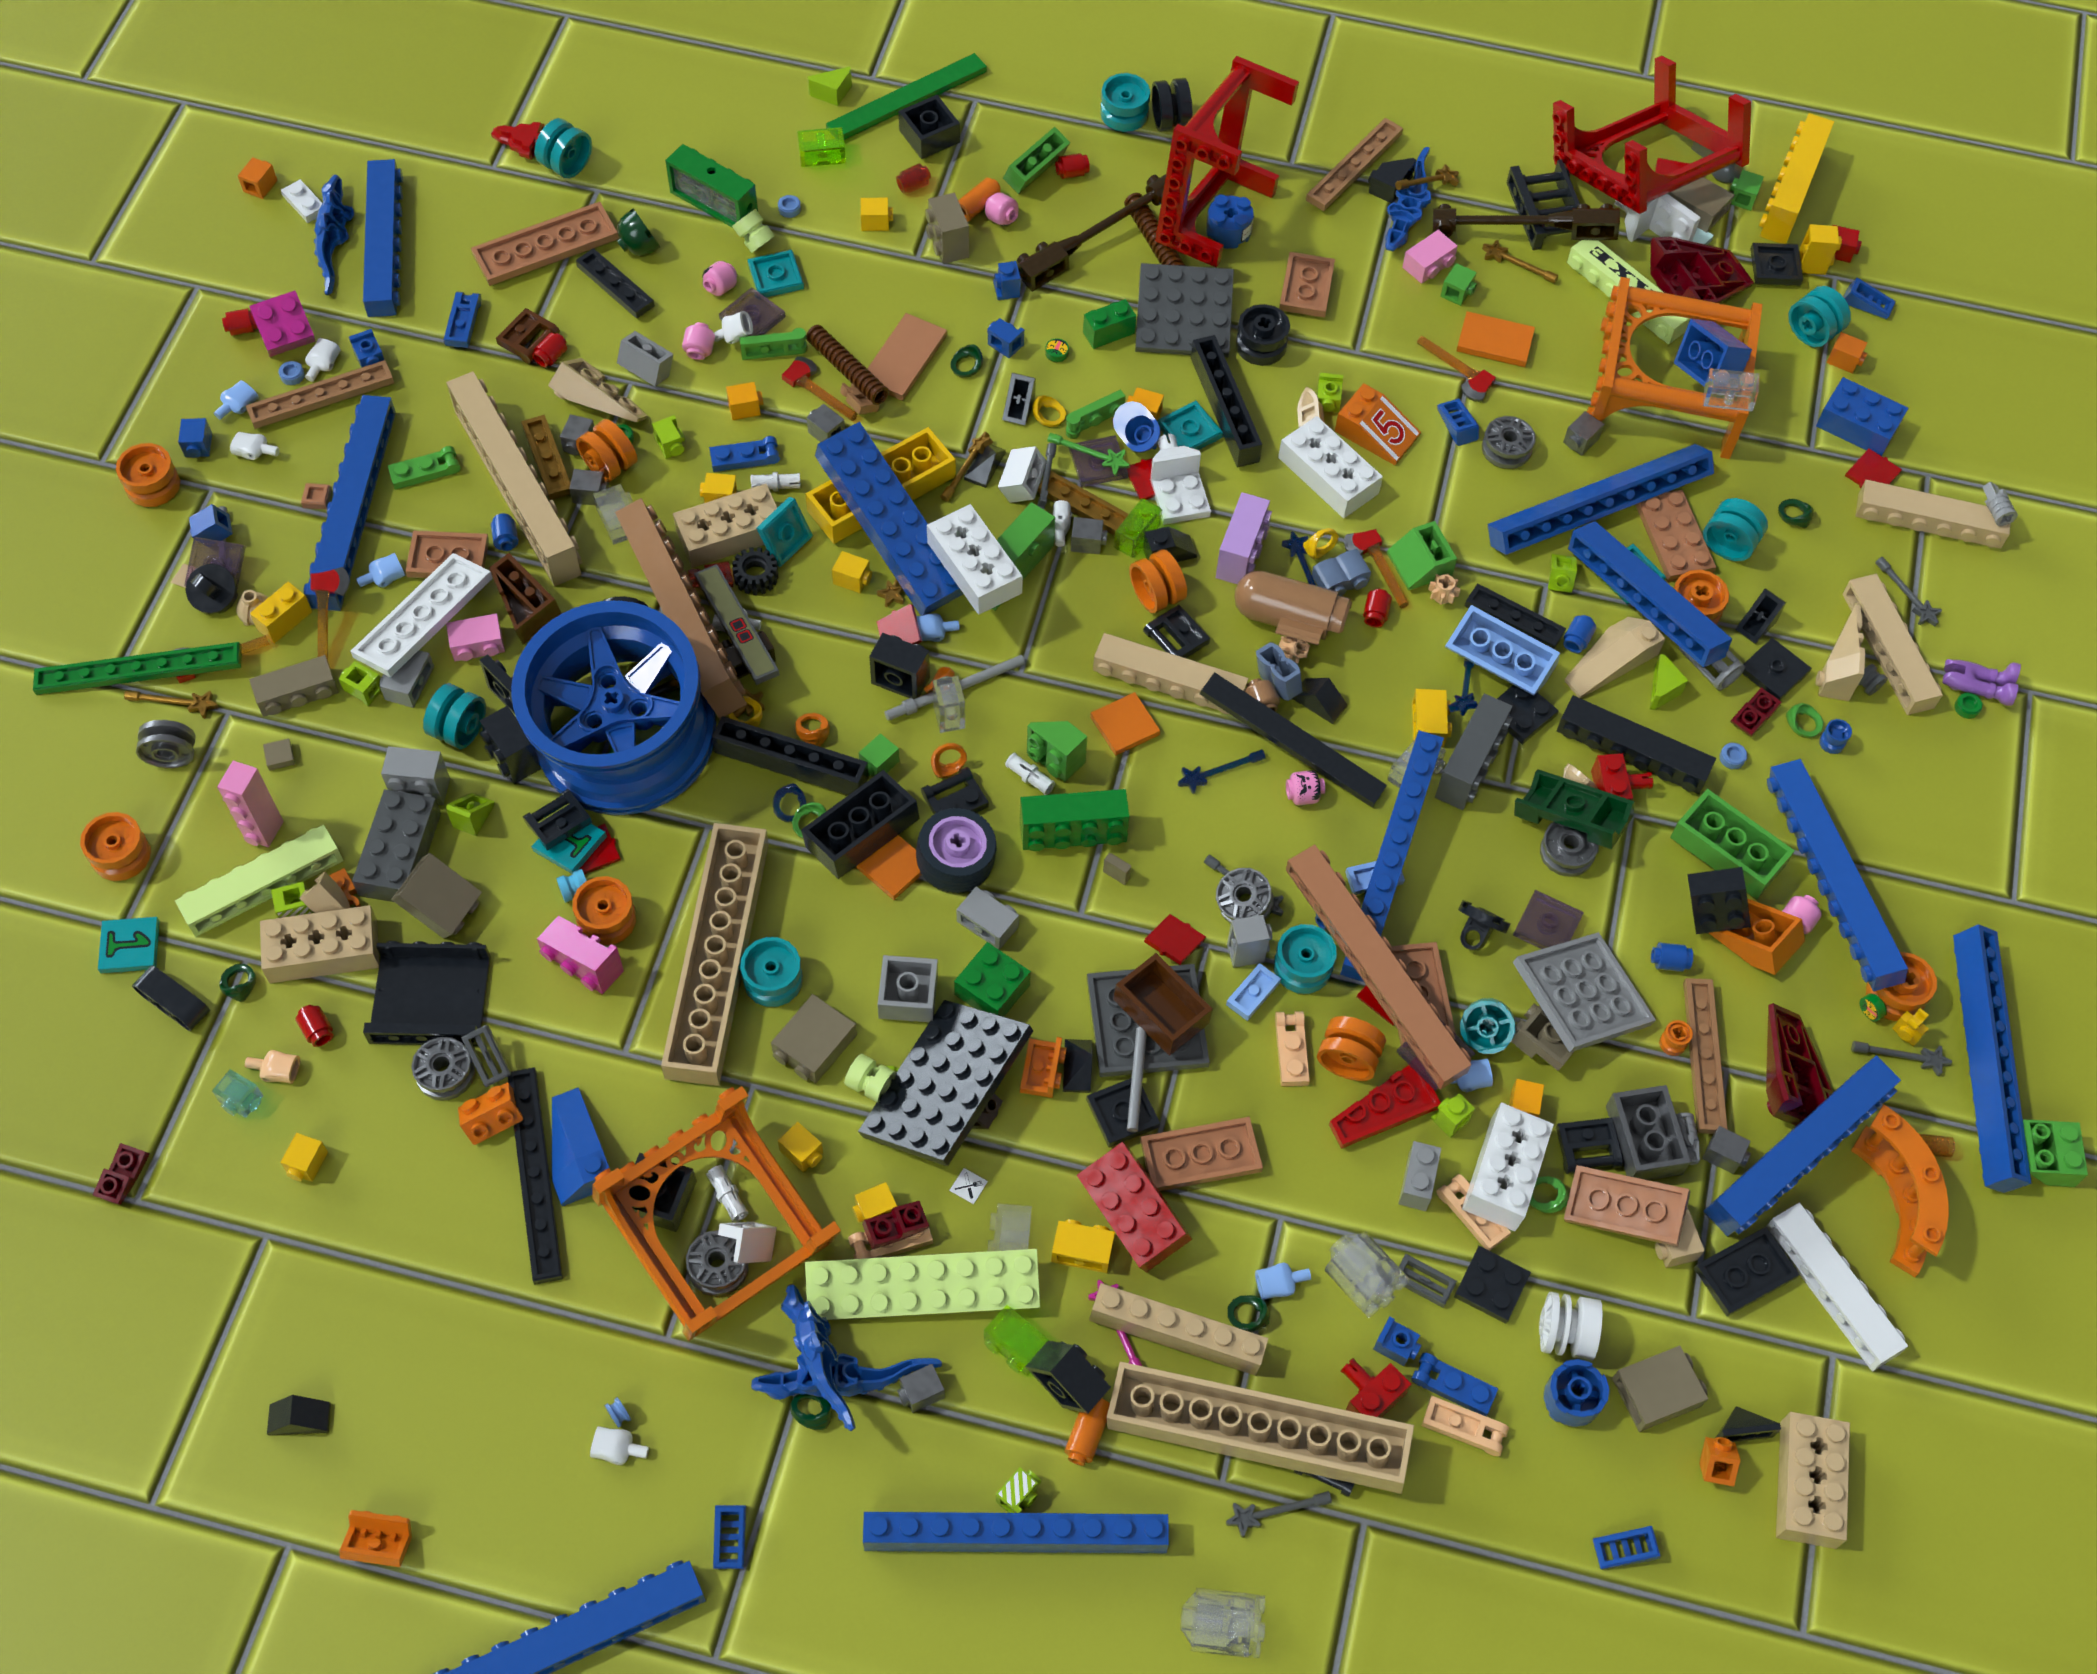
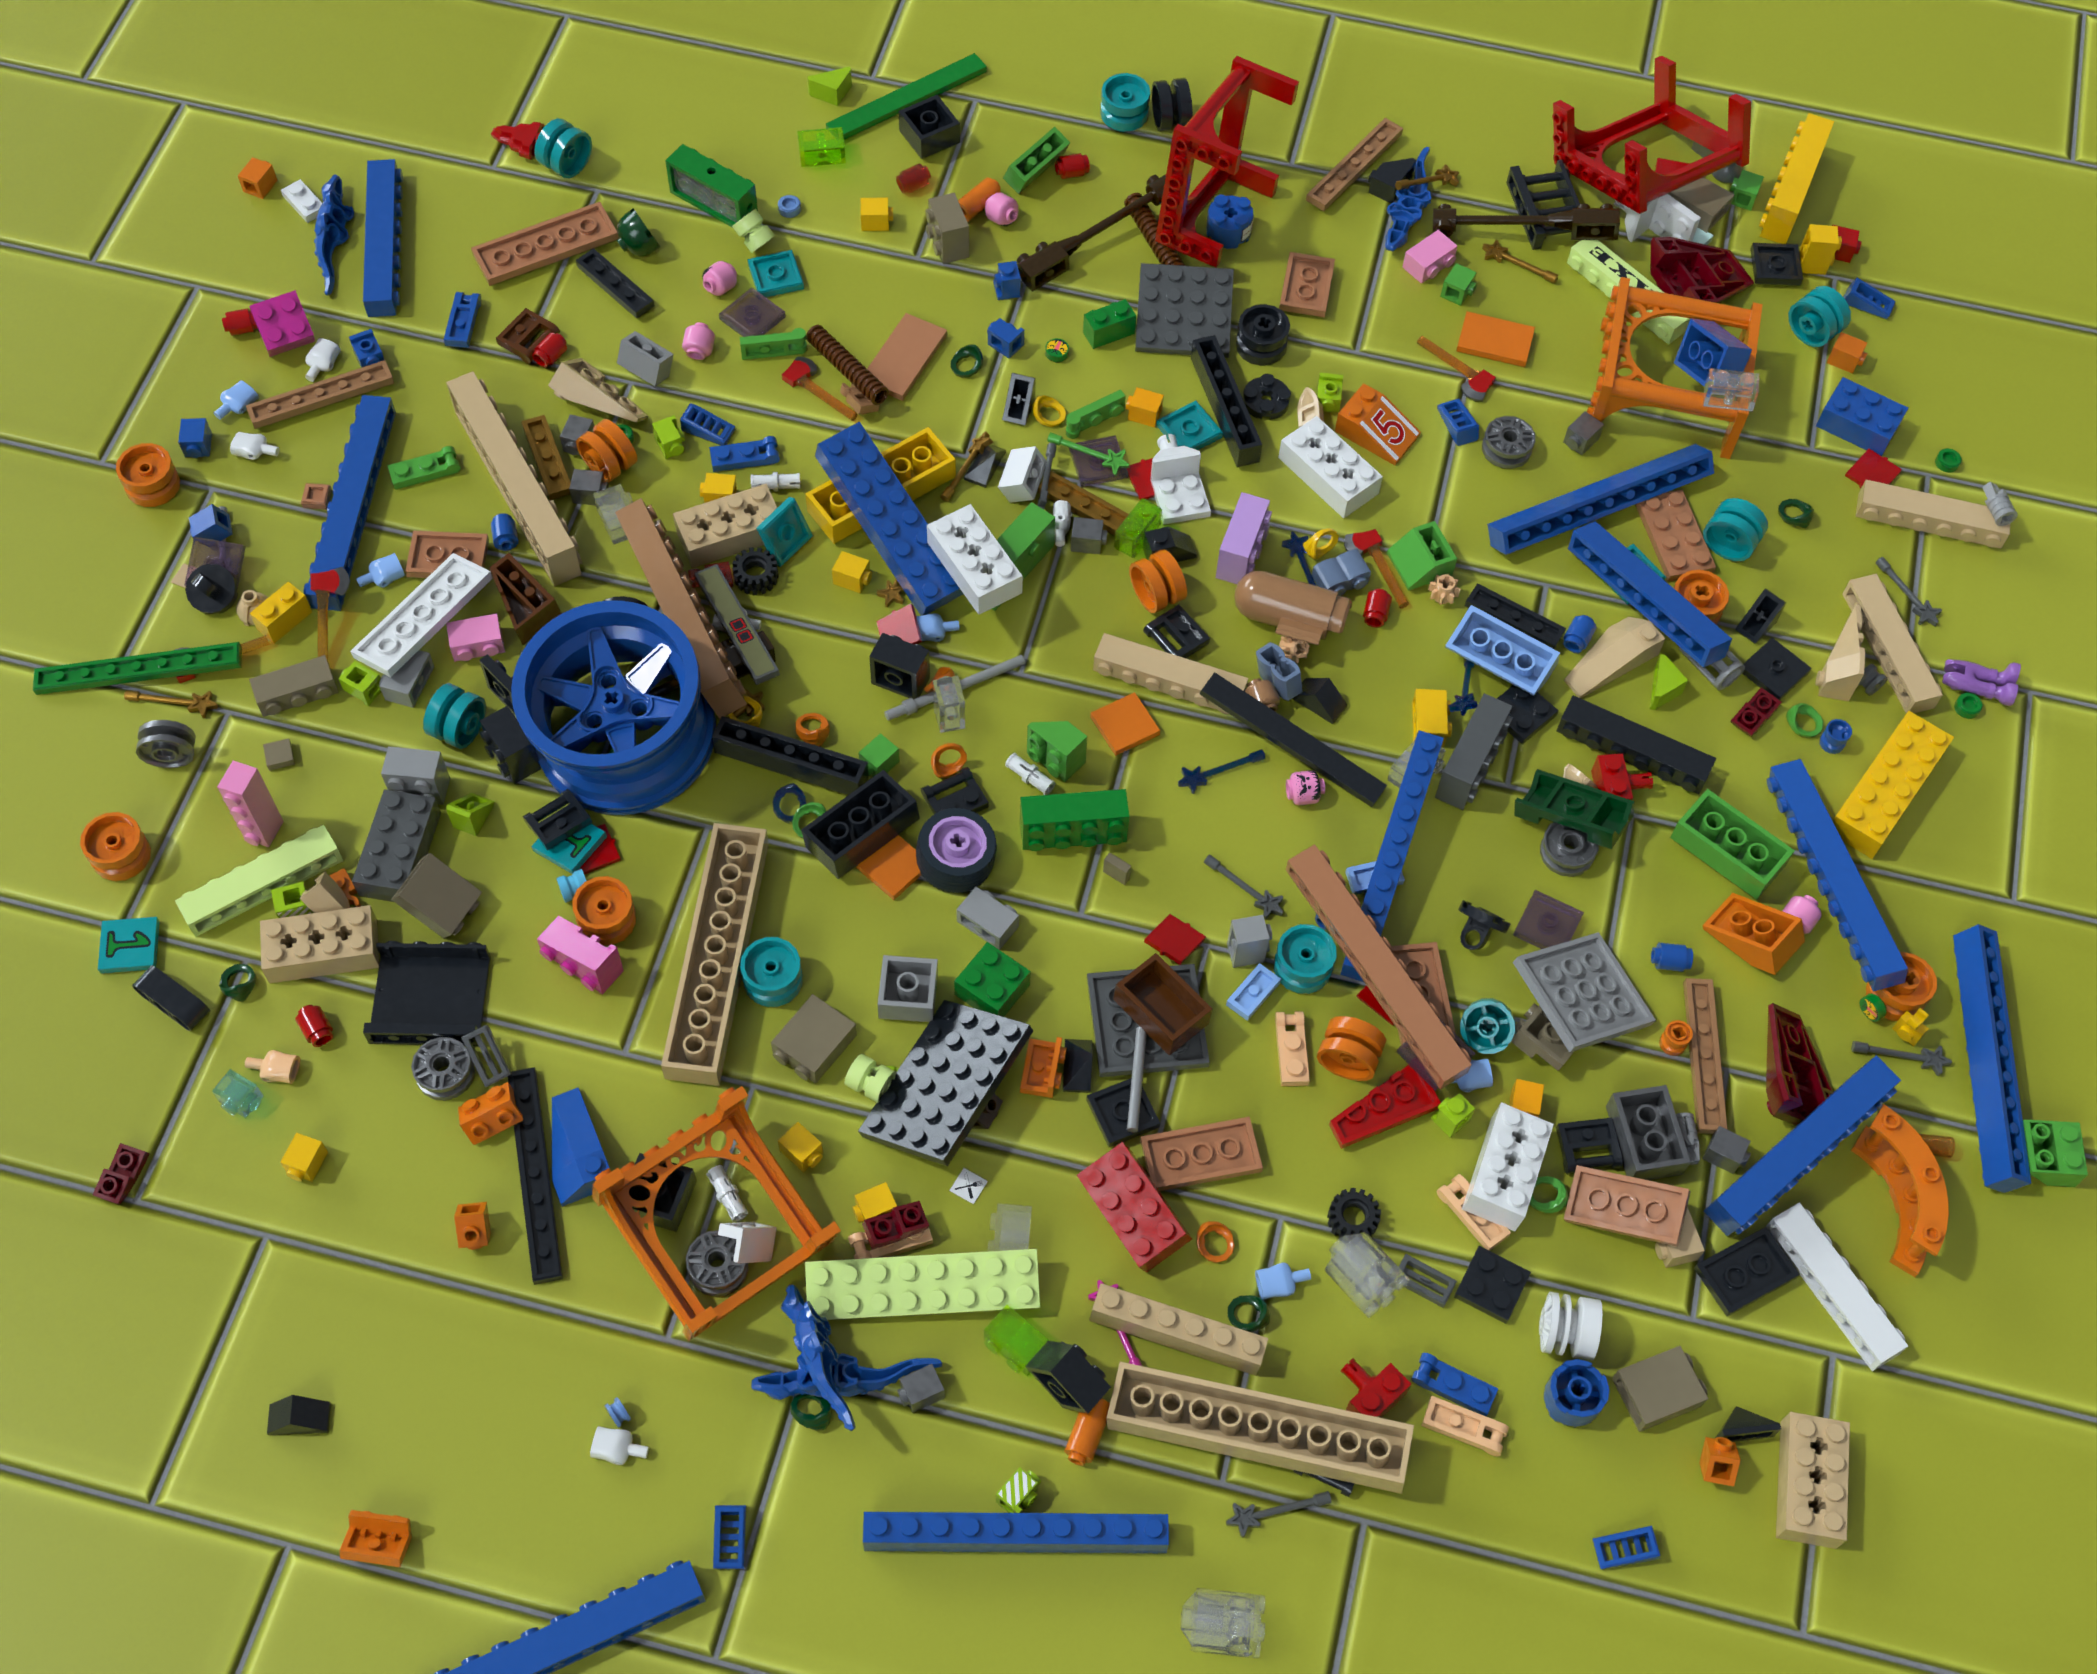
(291, 373): medium blue tile -> none
(472, 1225): none -> orange brick
(692, 419): none -> blue slope
(734, 327): white piece -> none
(744, 400): light orange brick -> none
(824, 423): flat silver brick -> none
(1083, 1246): yellow brick -> none
(1136, 426): blue piece -> none
(1220, 1229): none -> orange piece
(1242, 882): flat silver wheel -> none
(1266, 386): none -> black plate
(1358, 1200): none -> black tyre
(1389, 1347): blue brick -> none
(1419, 1176): light grey brick -> none
(1562, 573): lime bracket -> none
(1719, 900): black brick -> none
(1733, 755): medium blue tile -> none
(1890, 784): none -> yellow brick
(1948, 460): none -> green tile

